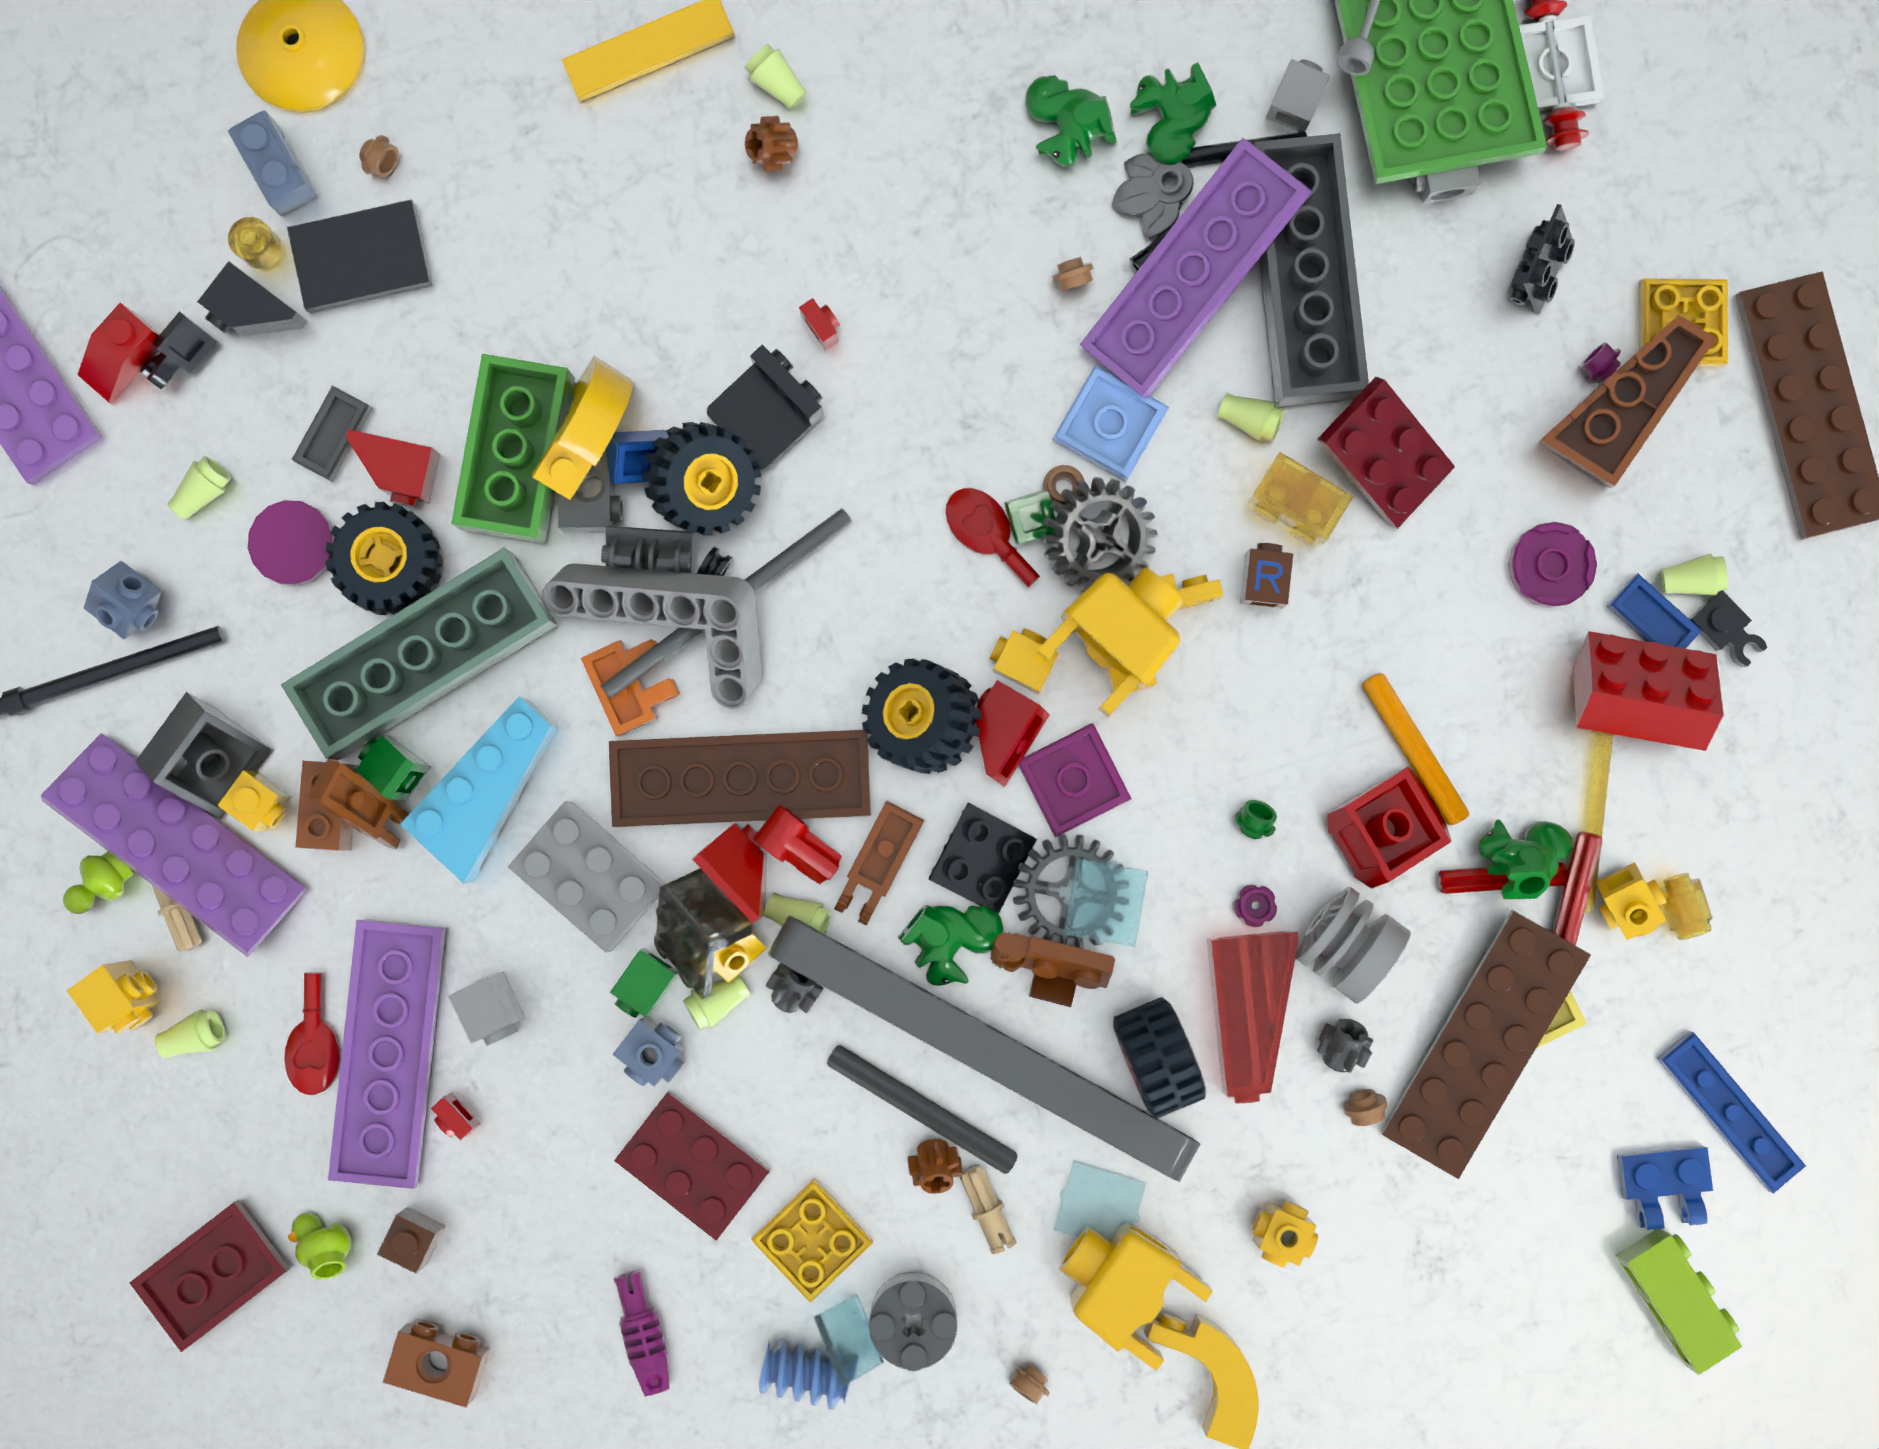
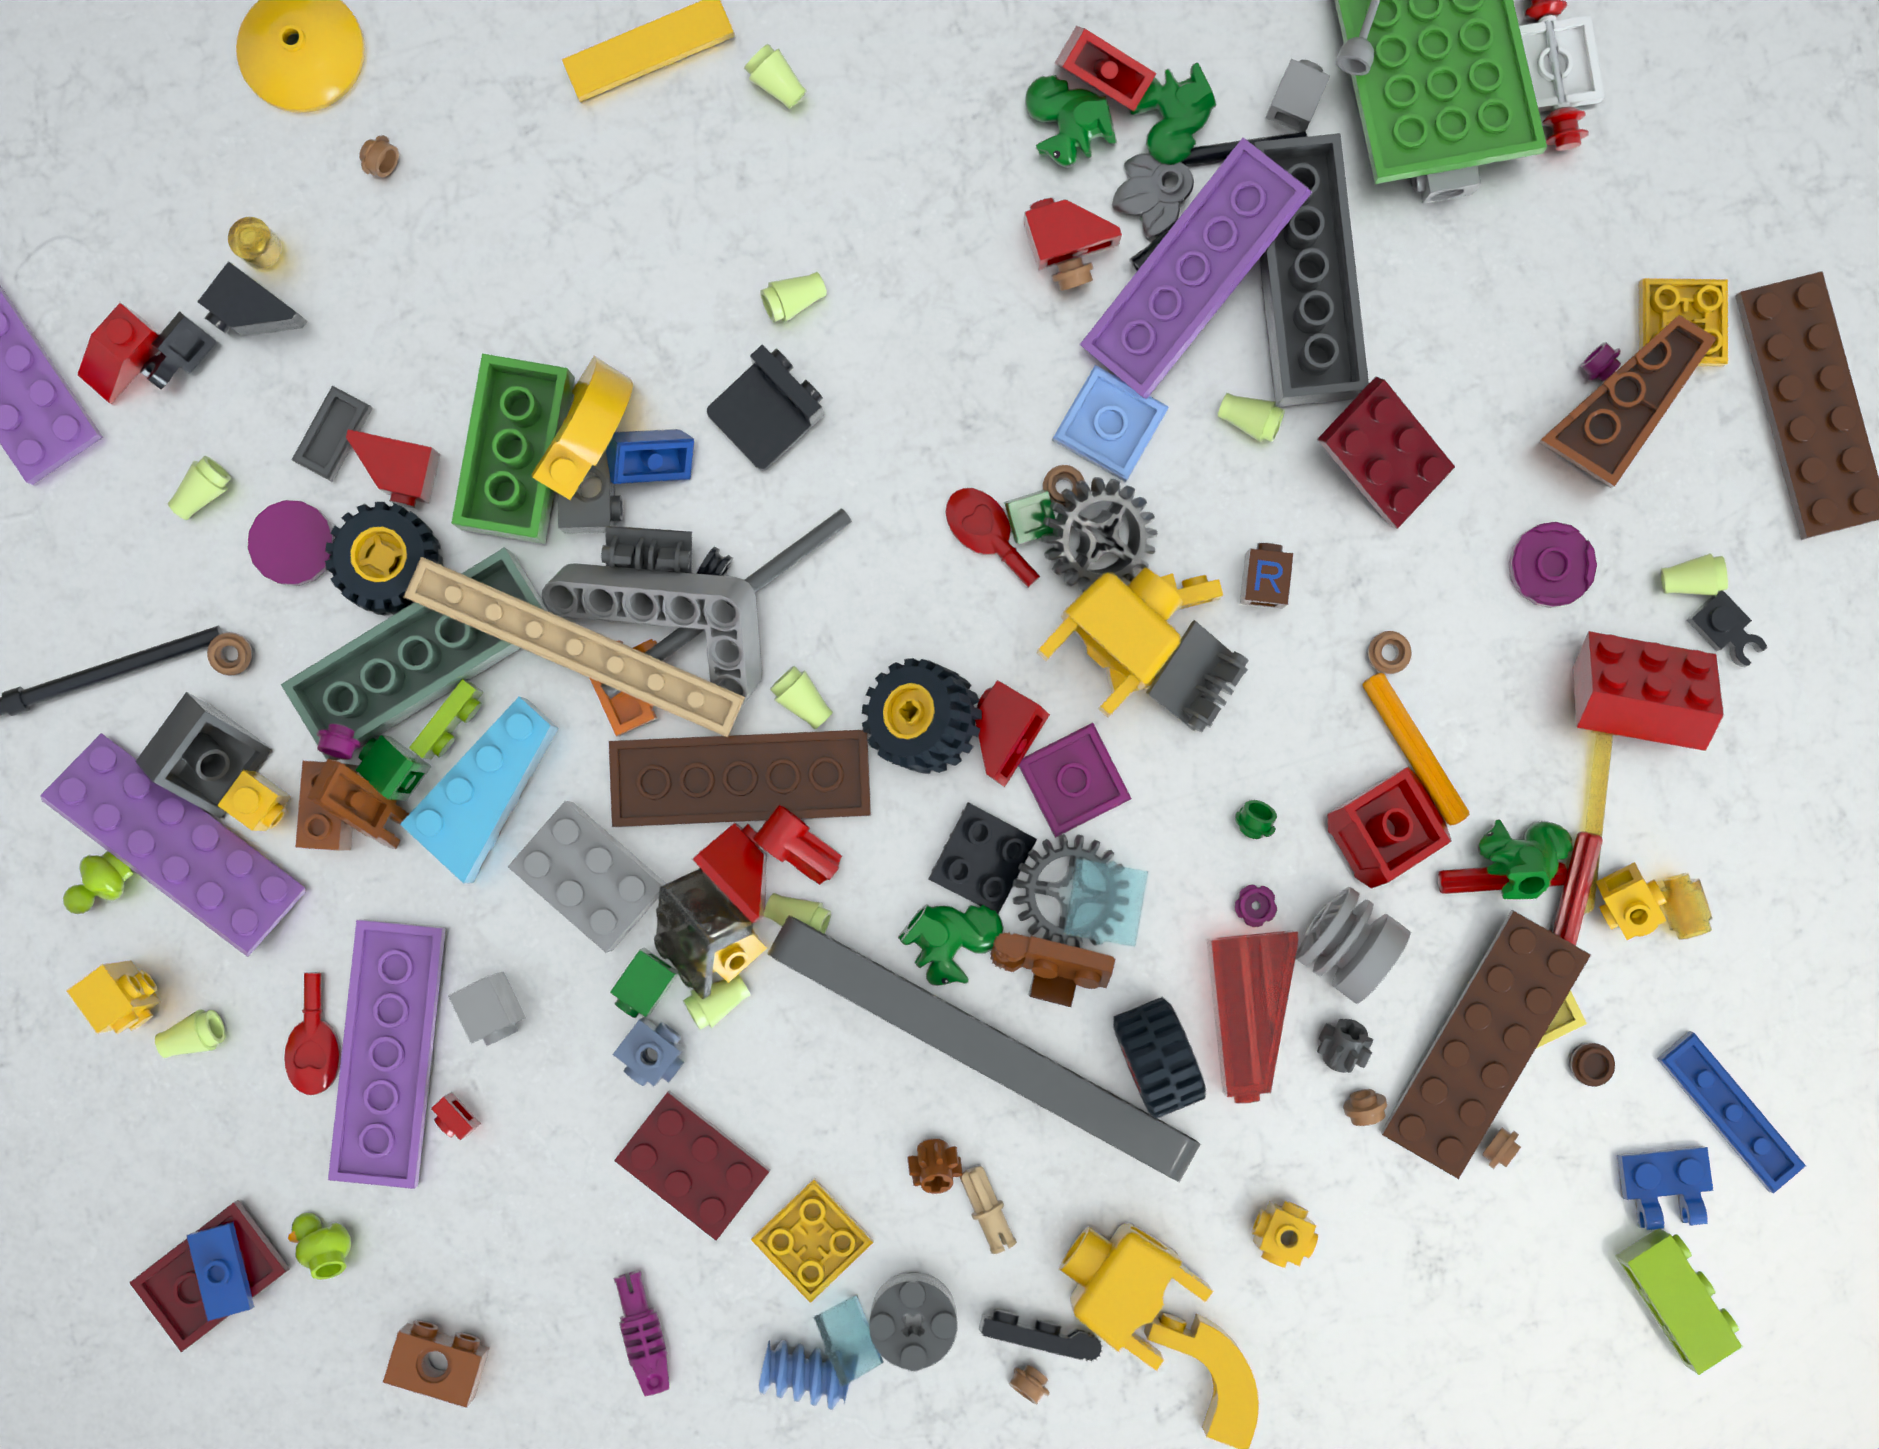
(123, 600): sand blue brick -> none
(179, 921): tan axle -> none
(220, 1271): none -> blue plate
(226, 666): none -> medium nougat plate
(272, 163): sand blue brick -> none
(337, 742): none -> magenta plate
(359, 256): black tile -> none
(411, 1240): reddish brown brick -> none
(437, 734): none -> lime plate
(574, 647): none -> tan tile
(702, 478): black wheel -> none
(771, 143): dark orange gear -> none
(790, 296): none -> yellowish green cone
(792, 990): dark grey gear -> none
(799, 695): none -> yellowish green cone
(820, 322): red plate -> none
(880, 857): dark orange hinge -> none
(922, 1109): dark grey axle -> none
(1019, 659): yellow brick -> none
(1043, 1336): none -> black hinge
(1066, 231): none -> red slope
(1098, 1201): clear light blue piece -> none
(1105, 68): none -> red slope
(1196, 676): none -> dark grey hinge
(1299, 500): clear yellow brick -> none
(1402, 649): none -> medium nougat plate
(1502, 1148): none -> medium nougat plate
(1547, 250): black hinge -> none
(1592, 1064): none -> reddish brown plate
(1652, 614): blue tile -> none

